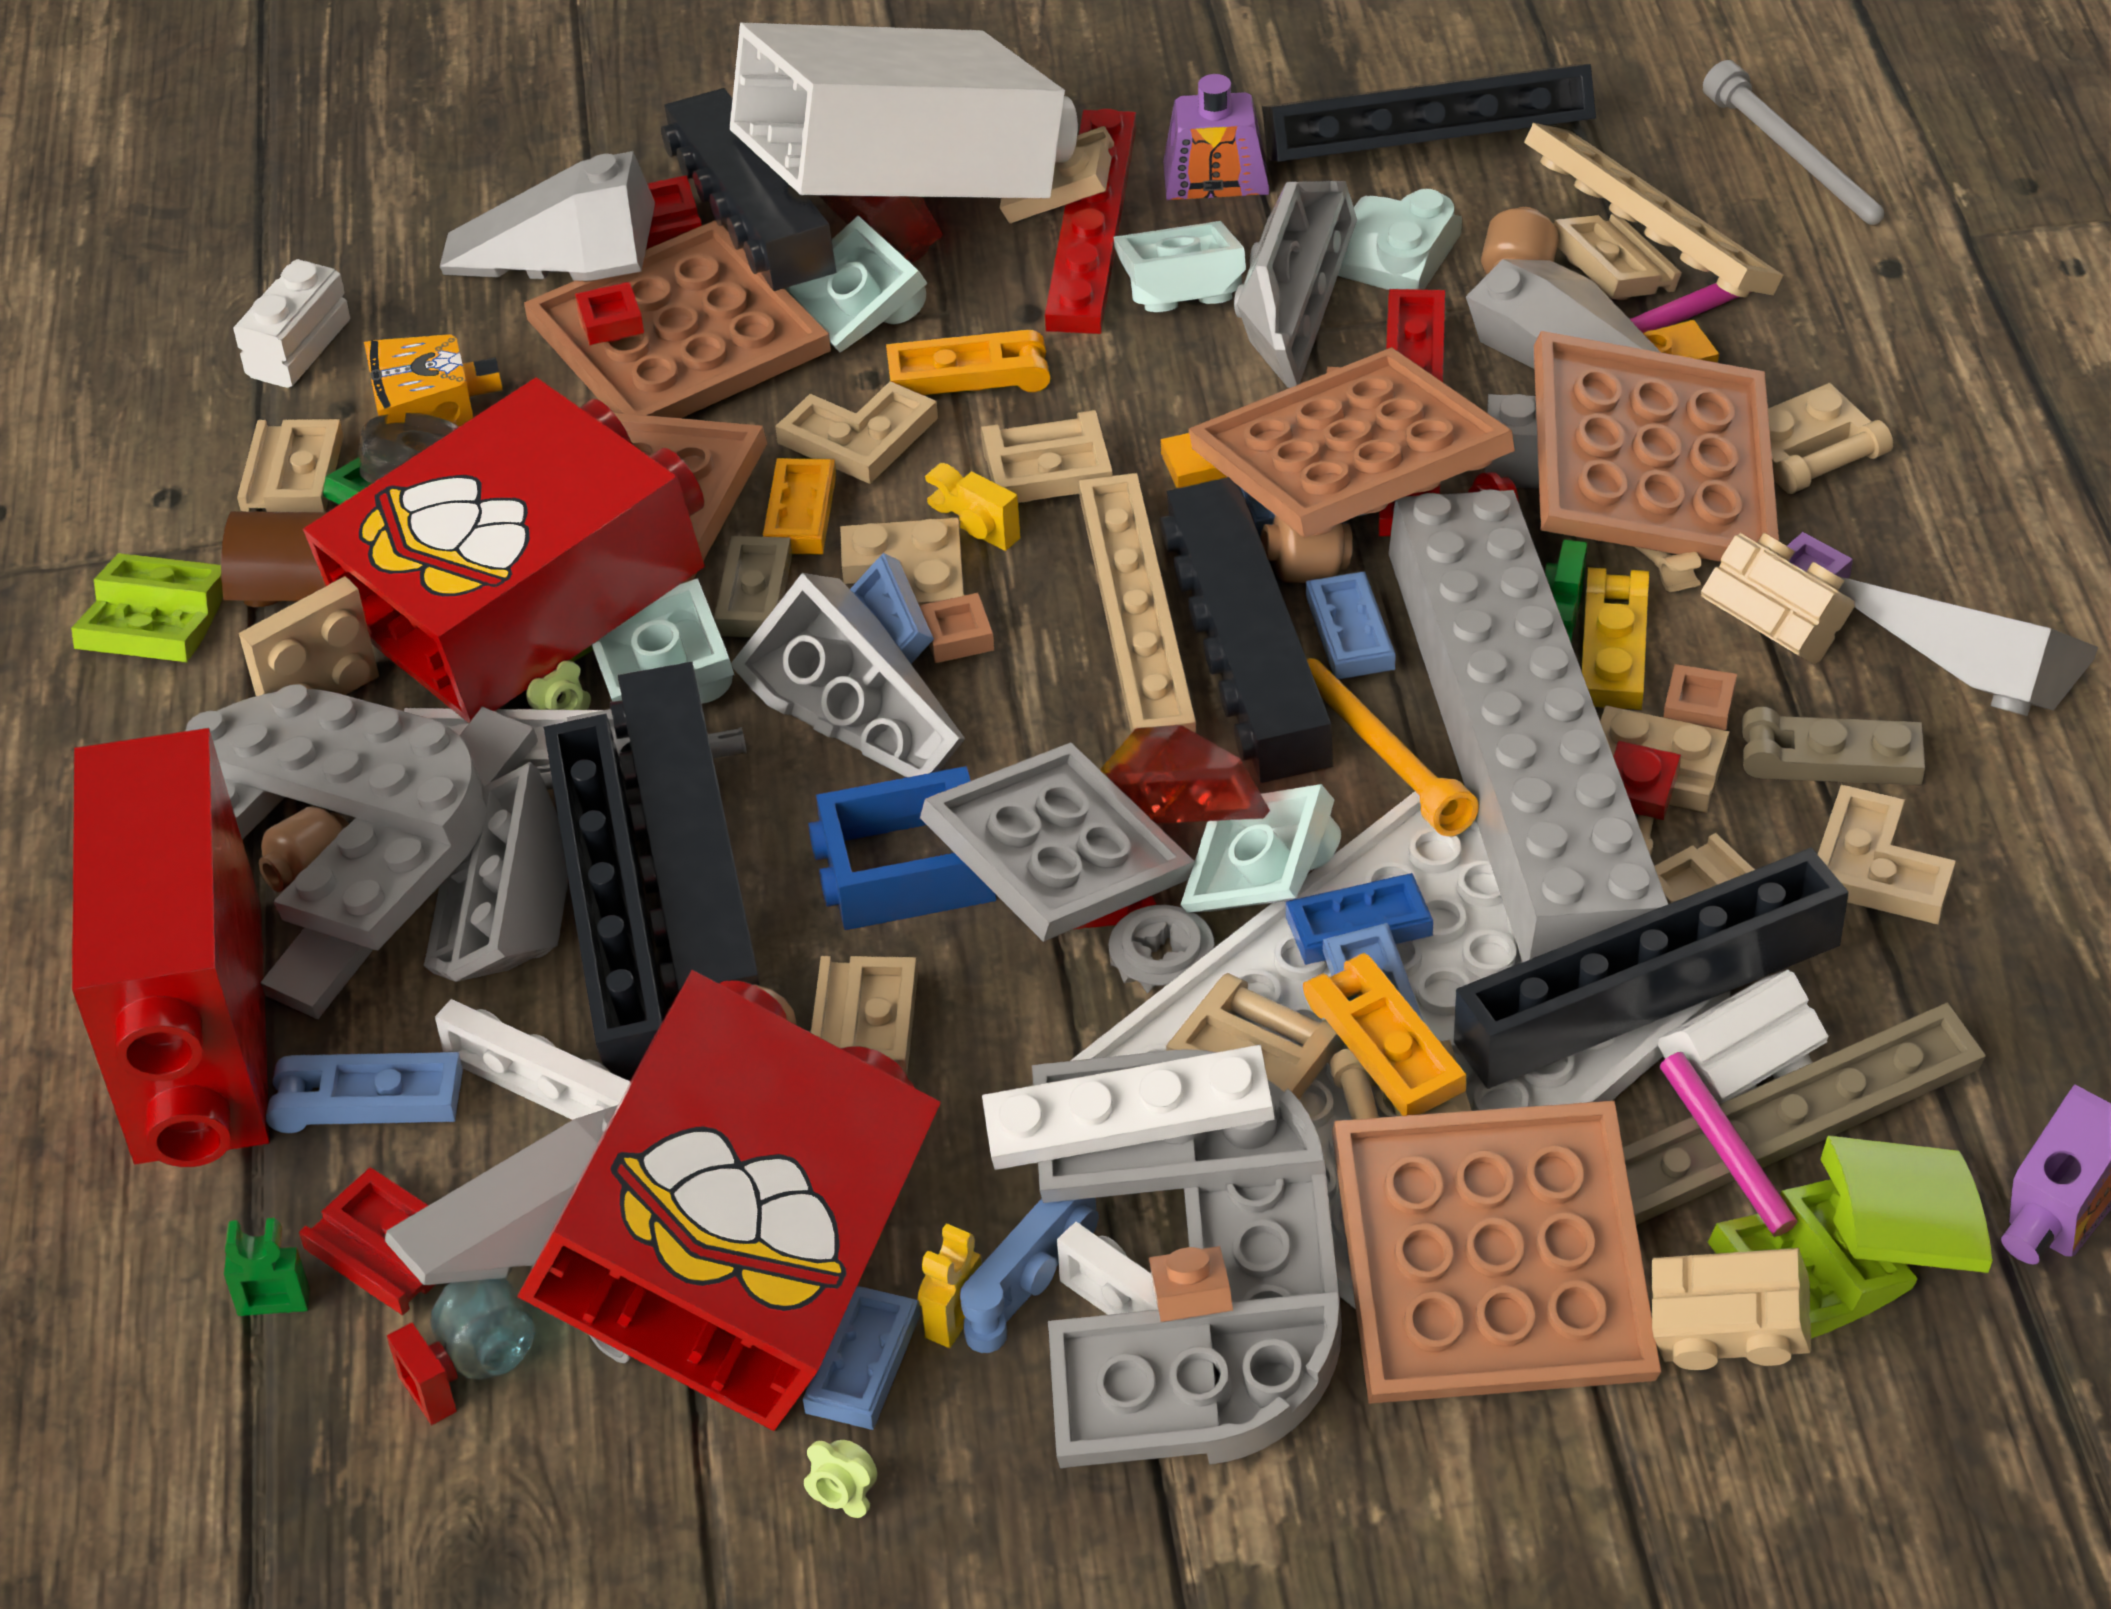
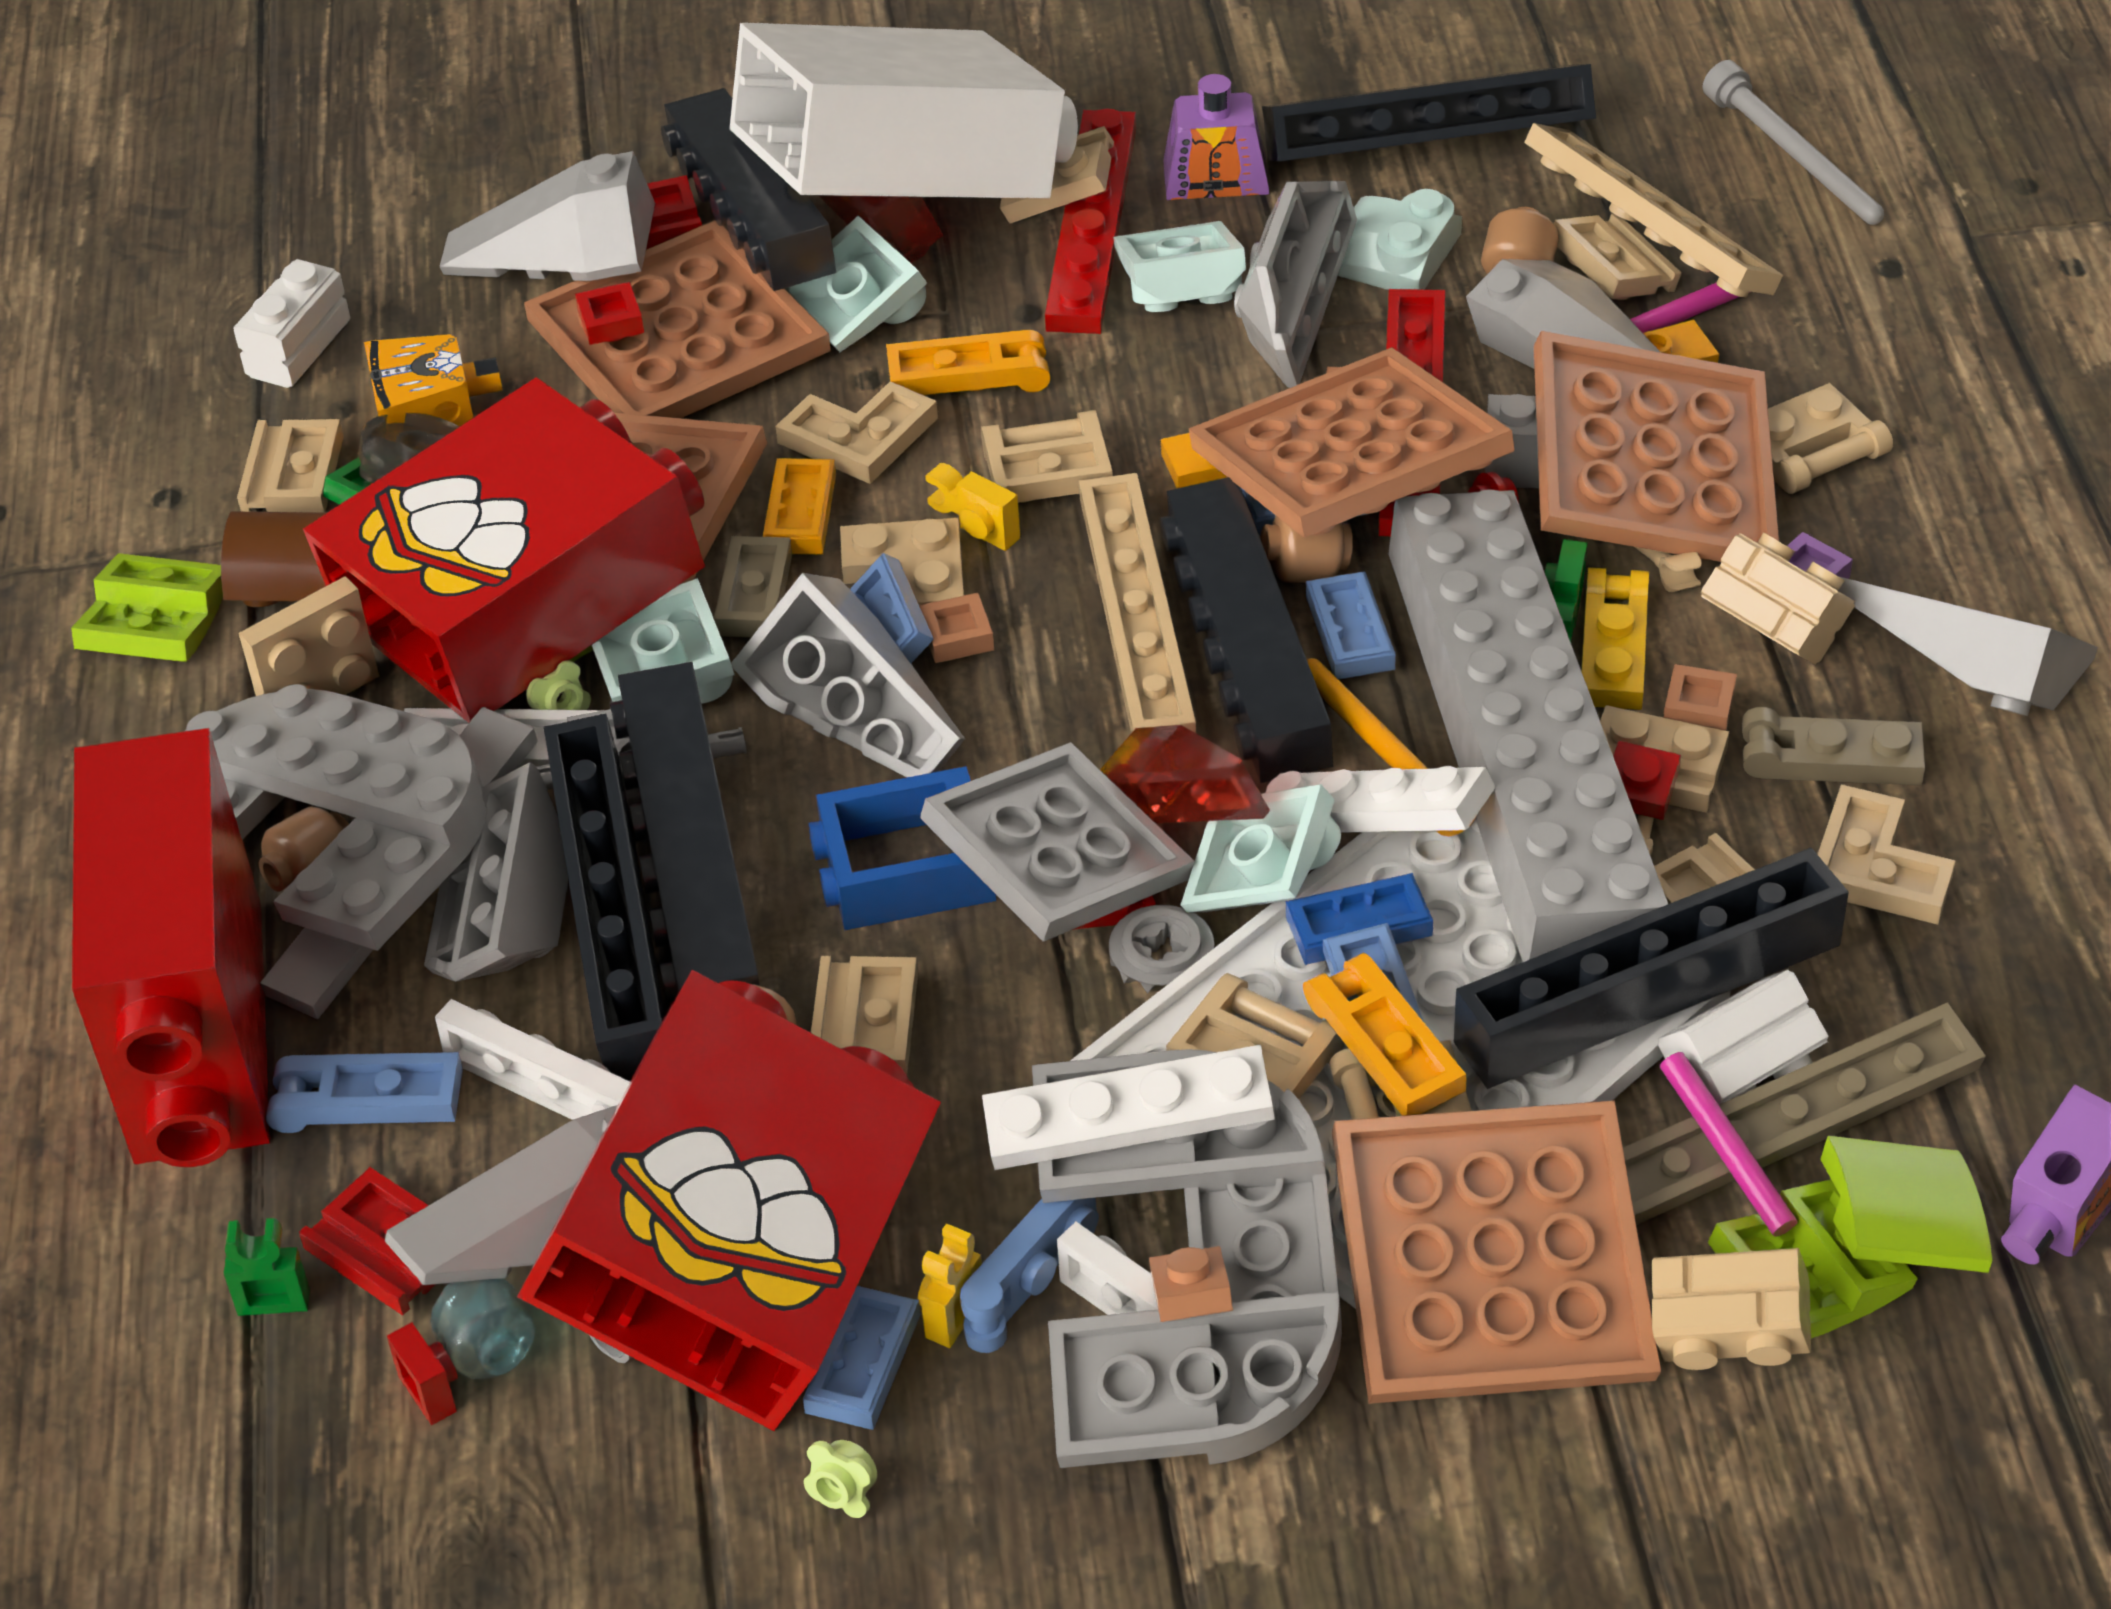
(1398, 798): none -> white plate

